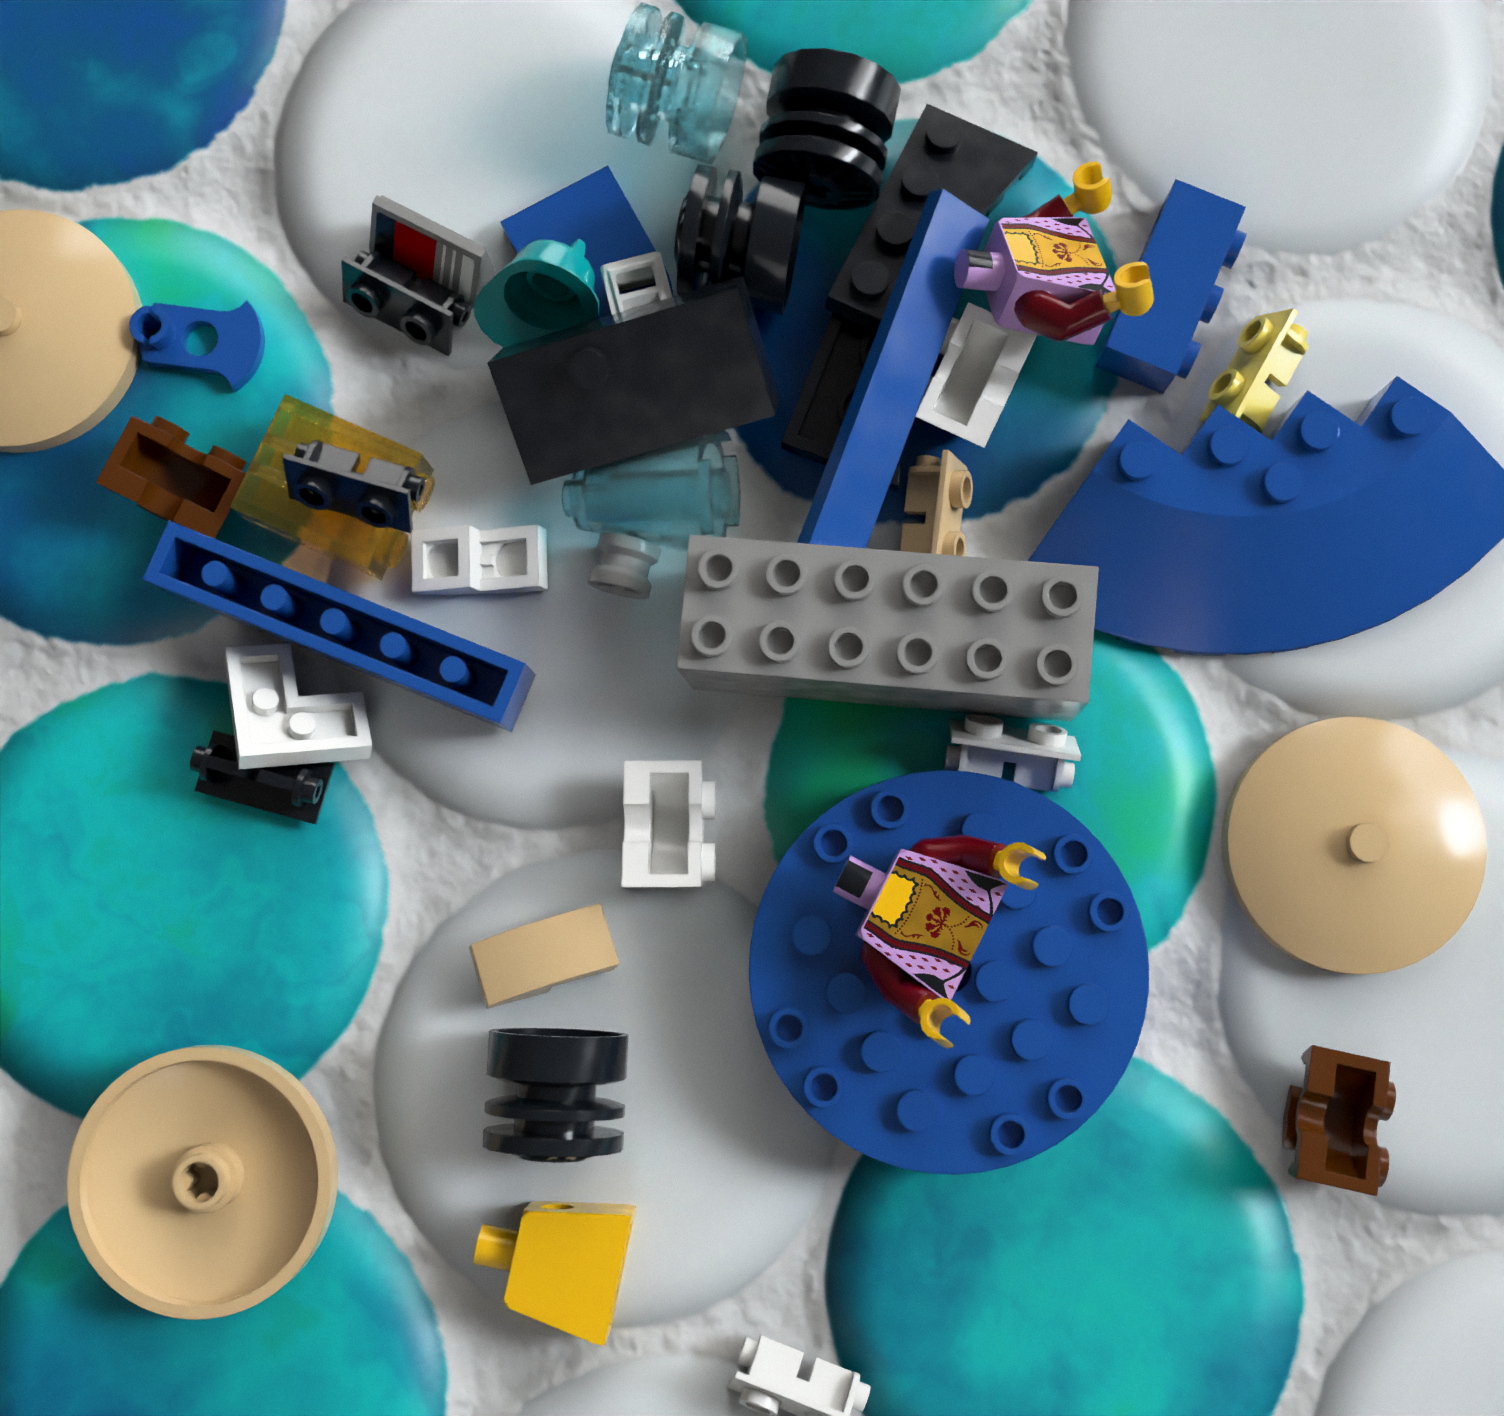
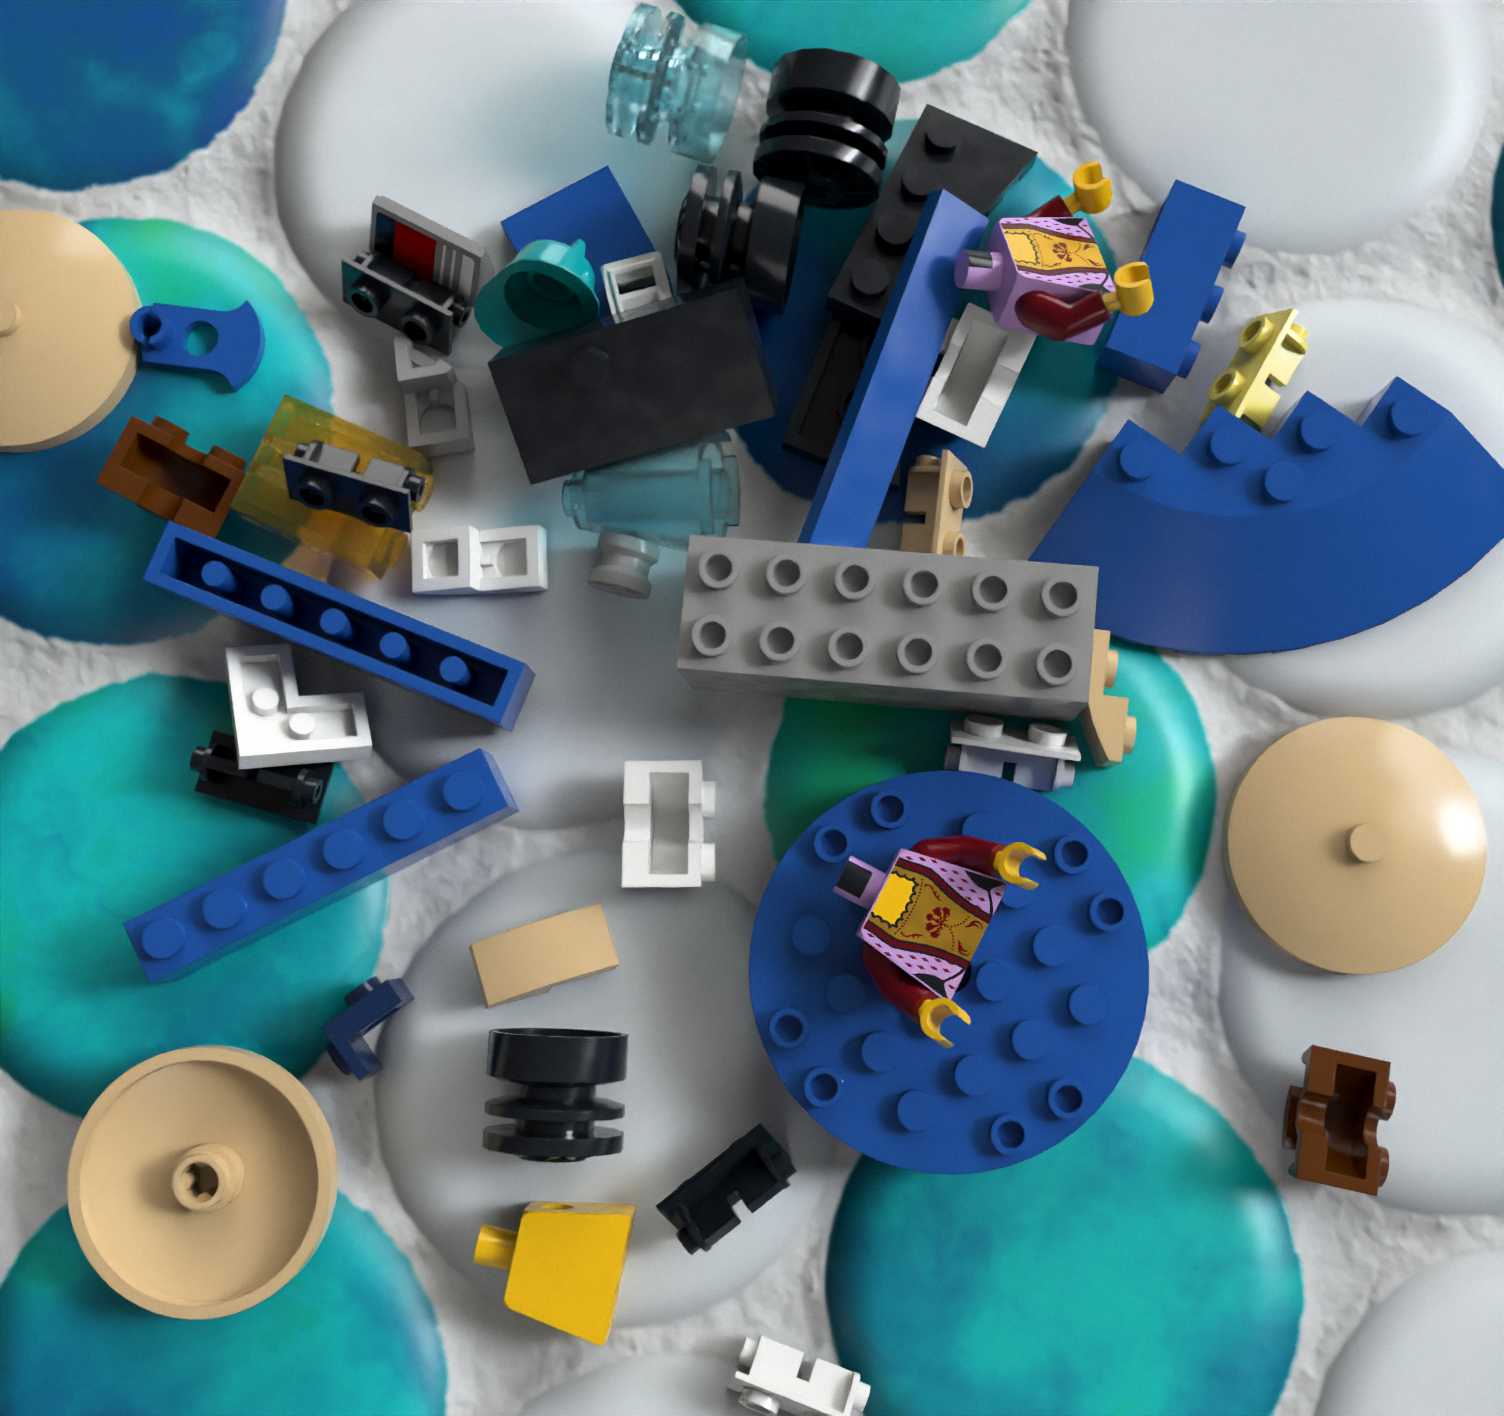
(320, 867): none -> blue brick
(368, 1007): none -> dark blue bracket
(433, 403): none -> light grey slope
(749, 1170): none -> black hinge
(1105, 718): none -> tan slope

